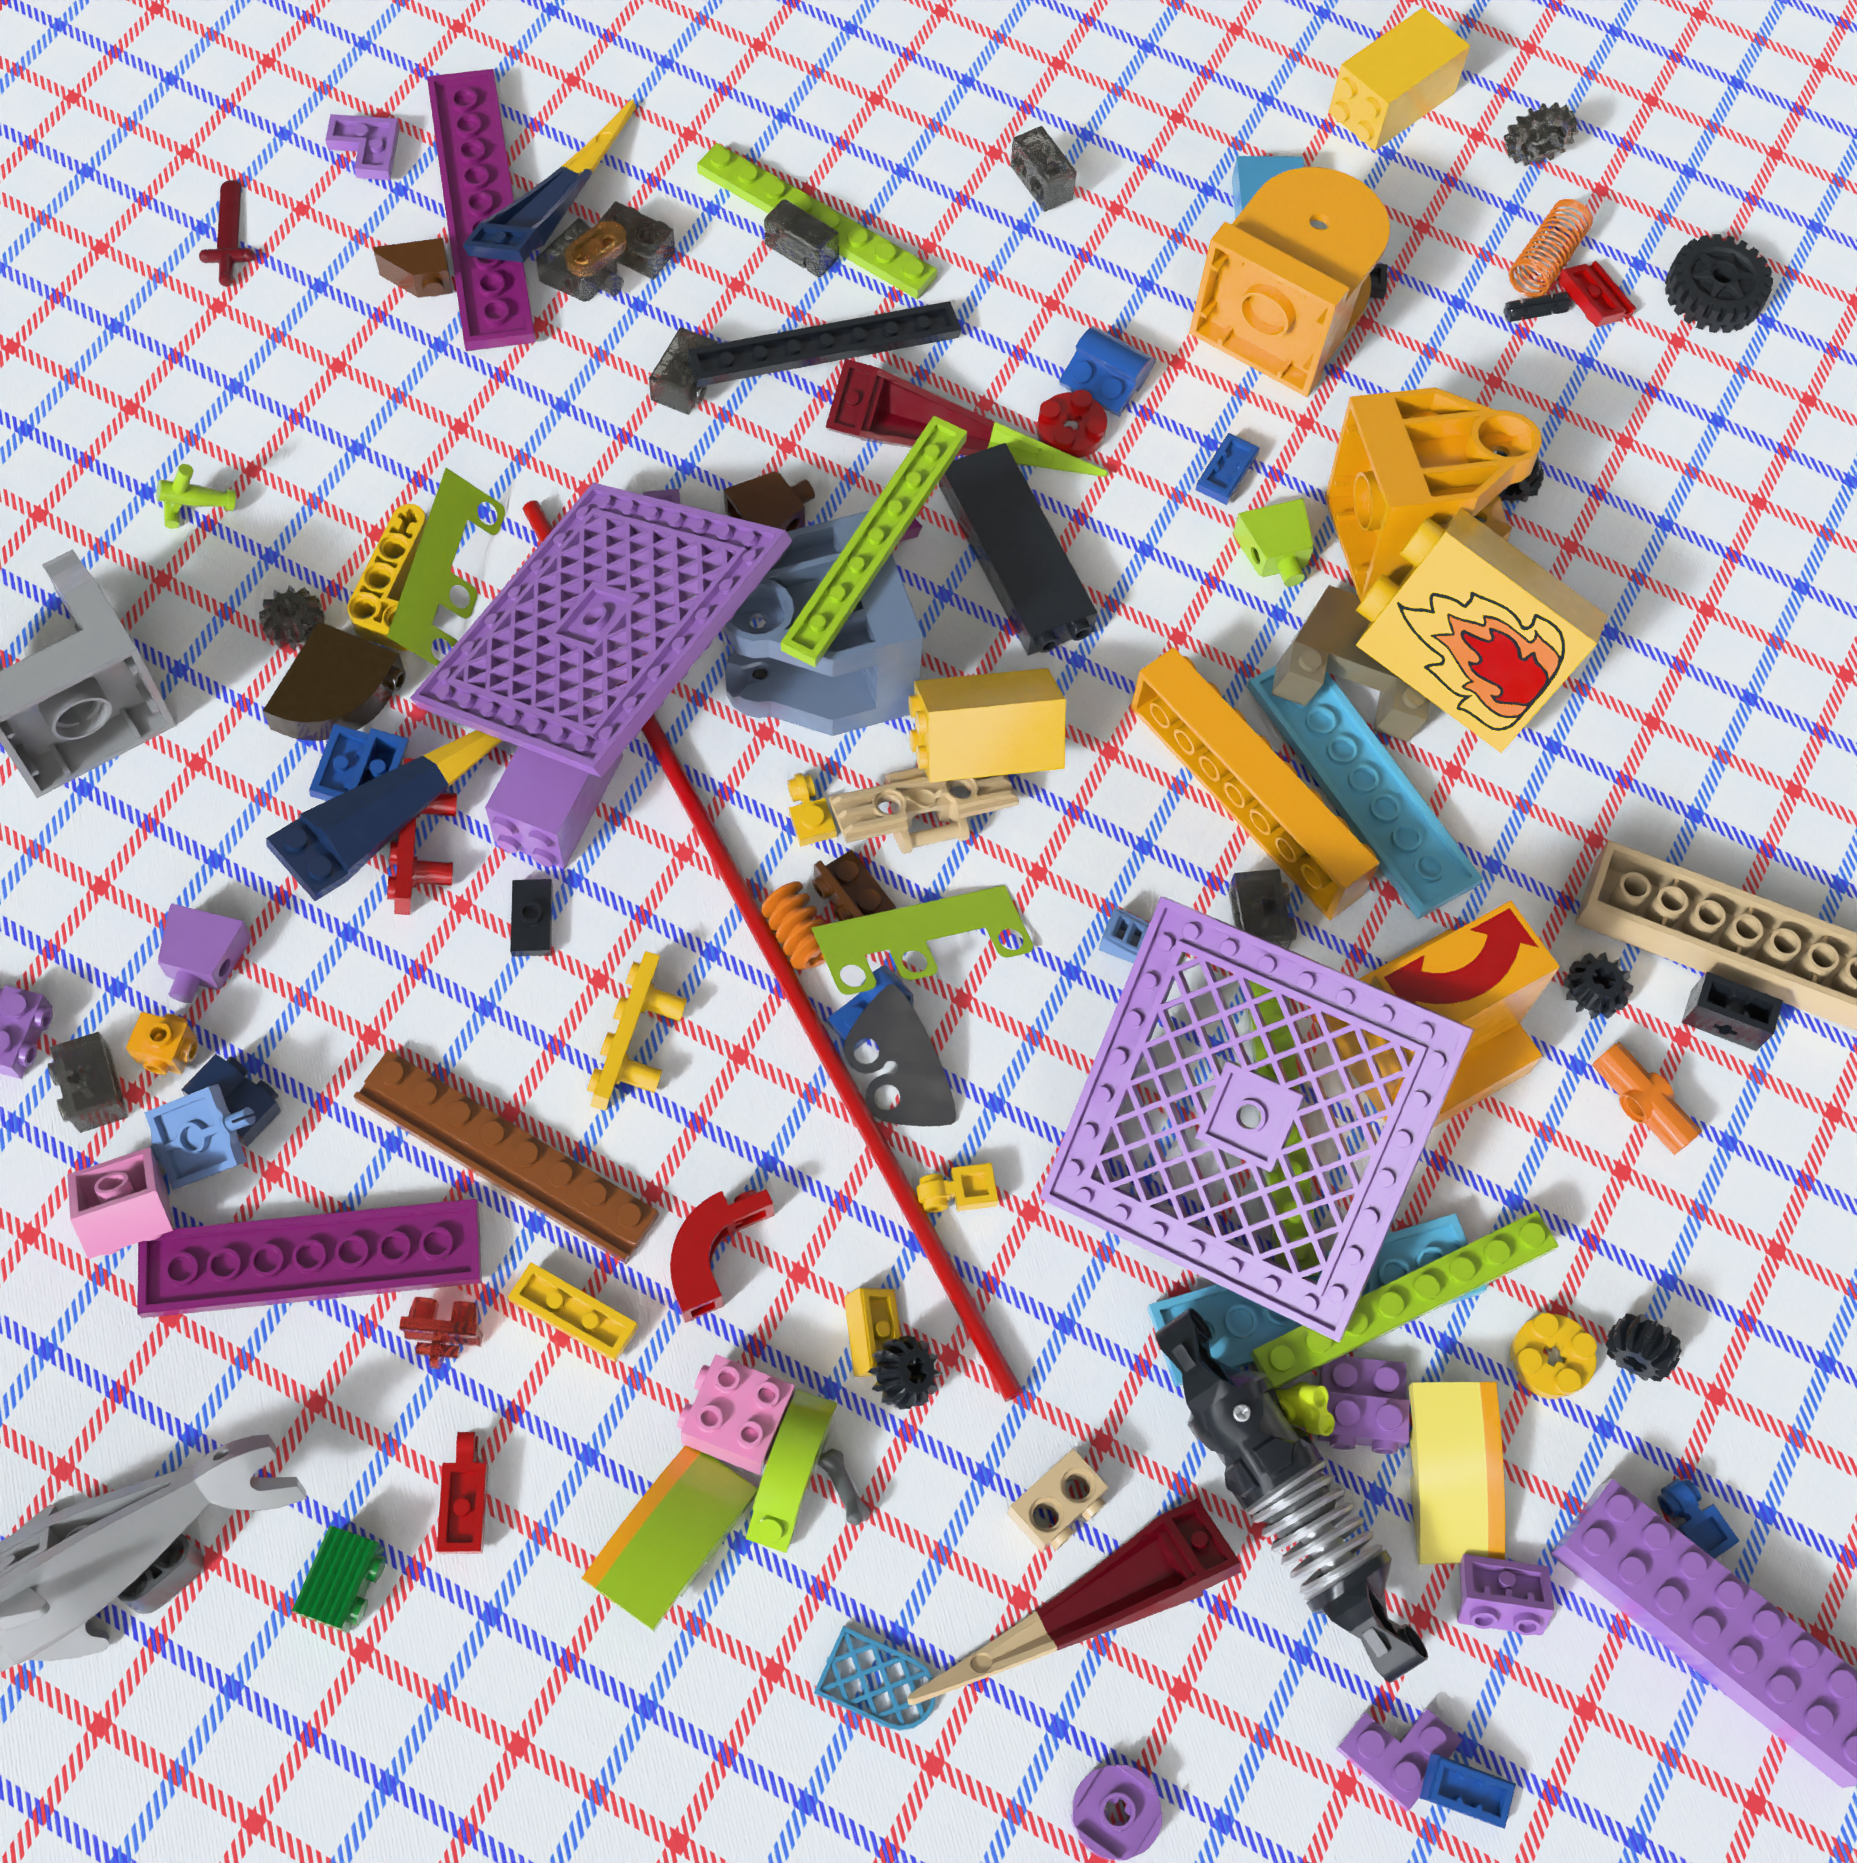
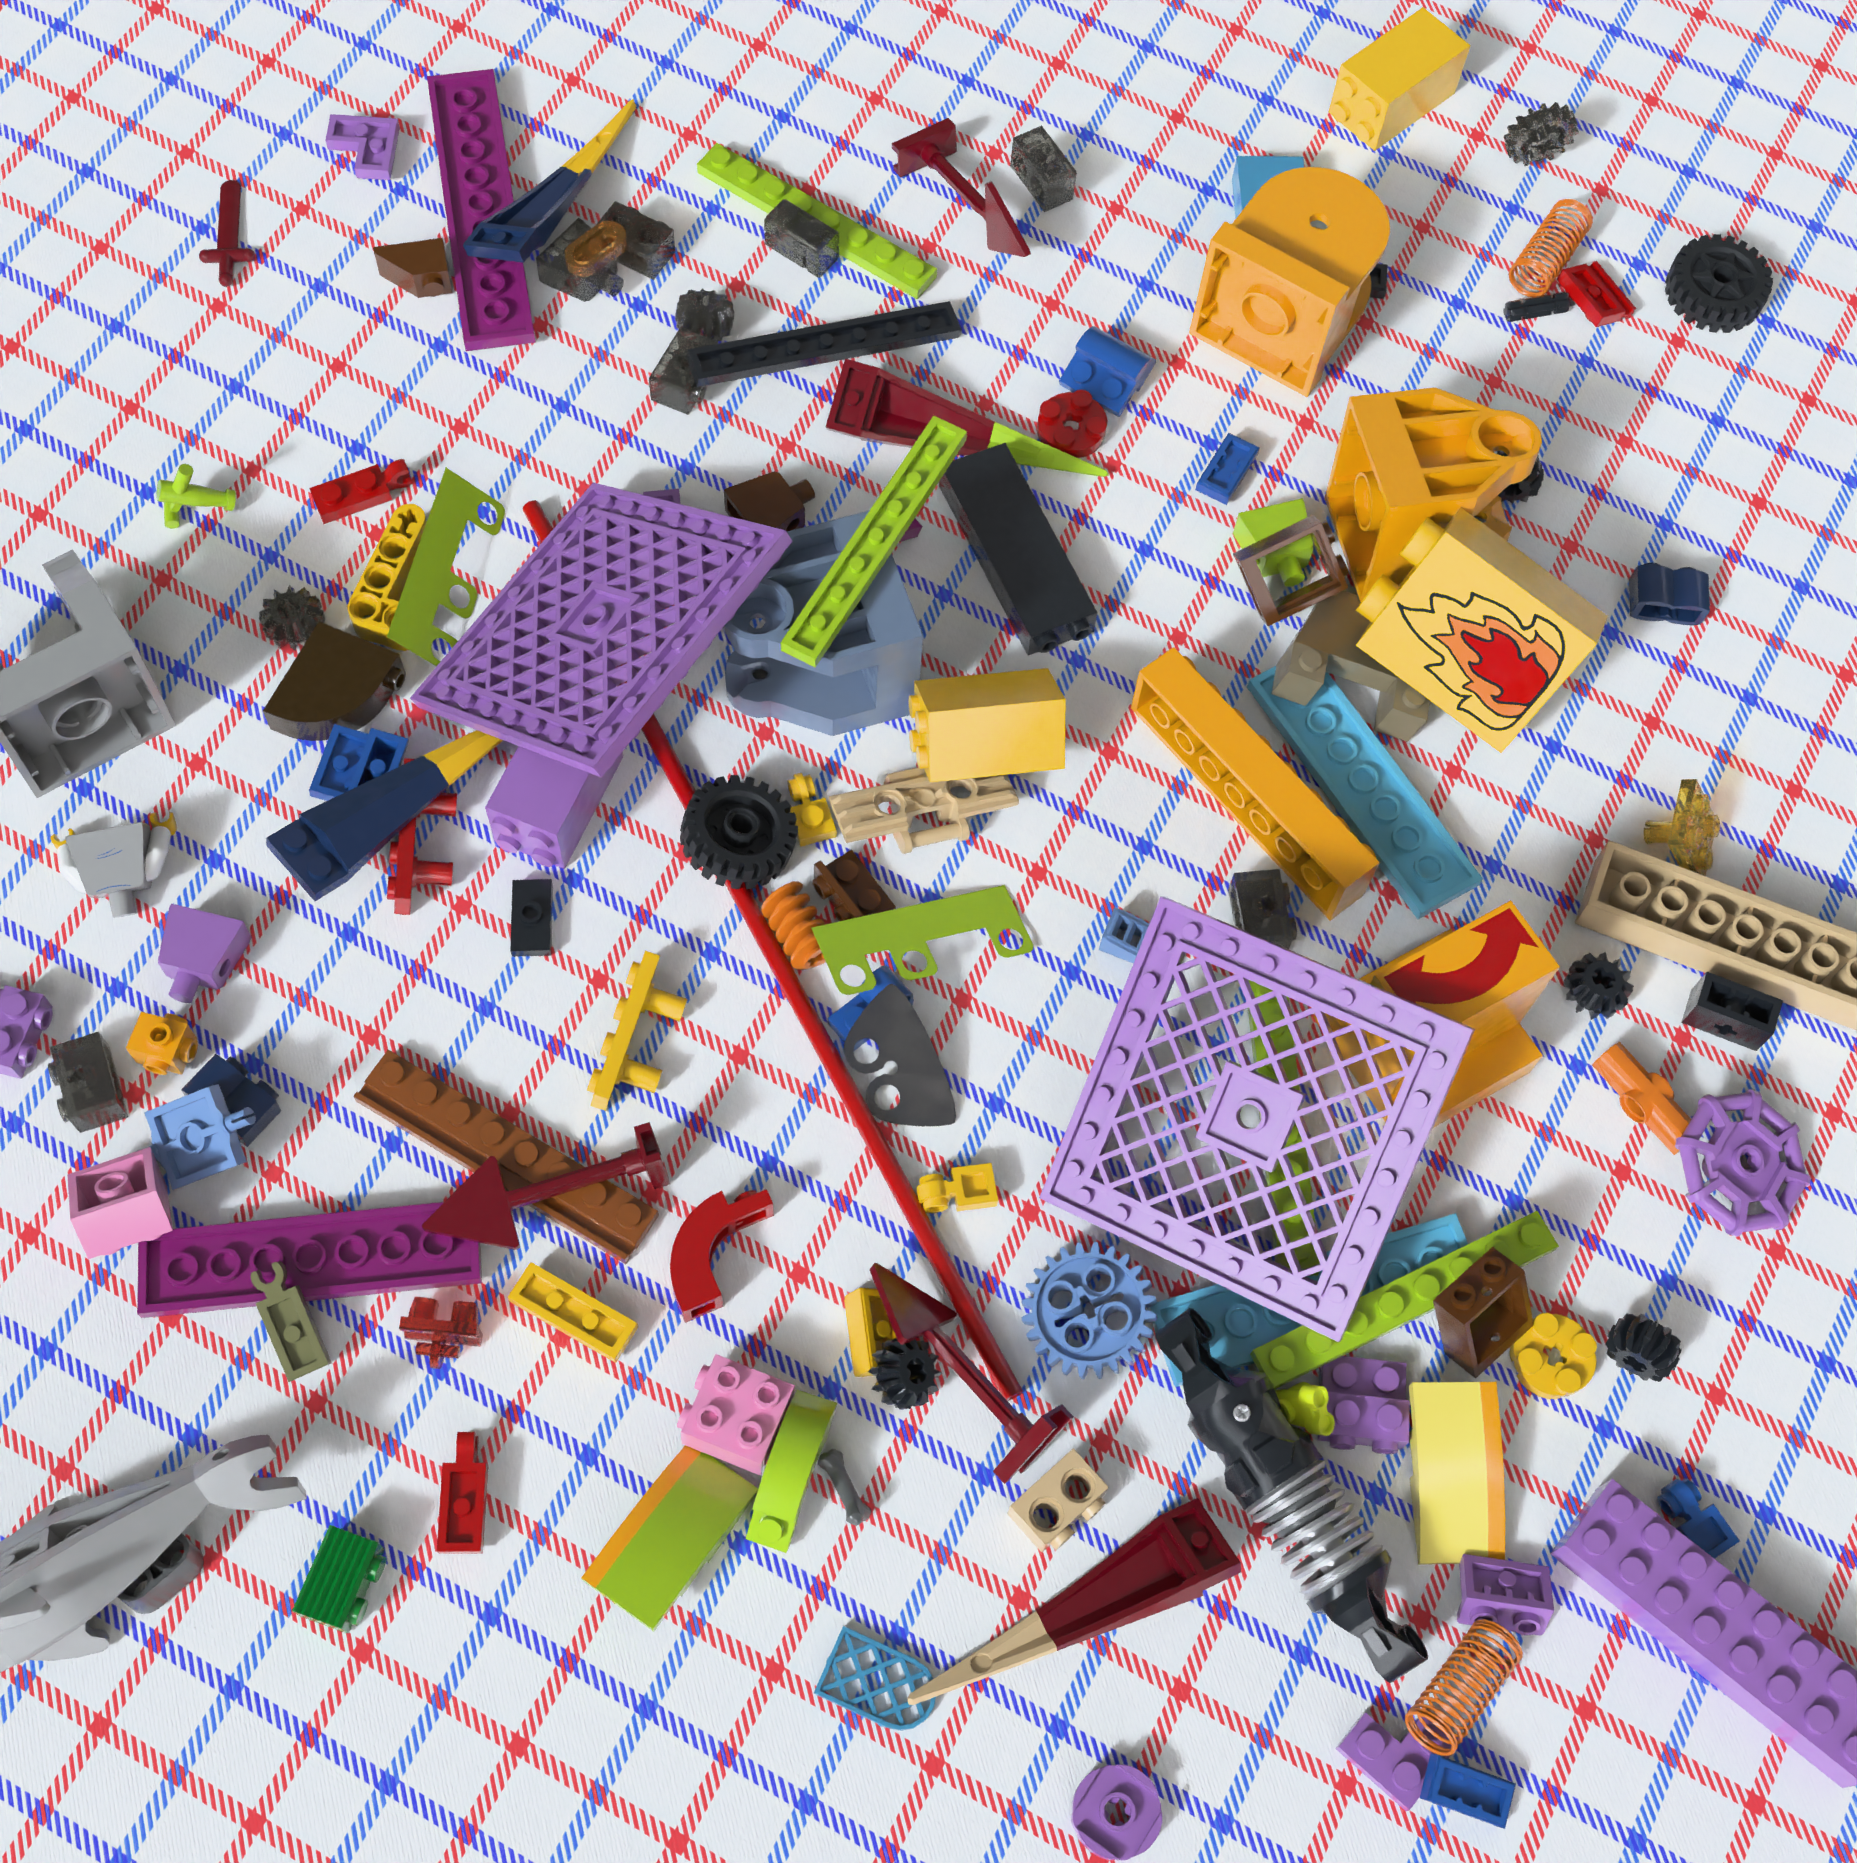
(115, 860): none -> light grey torso
(290, 1325): none -> olive plate
(359, 490): none -> red plate
(483, 1208): none -> dark red piece
(705, 313): none -> clear smoke gear
(712, 835): none -> black wheel
(918, 1315): none -> dark red piece
(929, 149): none -> dark red piece
(1104, 1345): none -> medium blue gear
(1305, 597): none -> reddish brown window
(1442, 1720): none -> orange piece
(1470, 1319): none -> reddish brown window
(1669, 594): none -> dark blue brick
(1690, 831): none -> clear yellow plate
(1724, 1166): none -> medium lavender plate

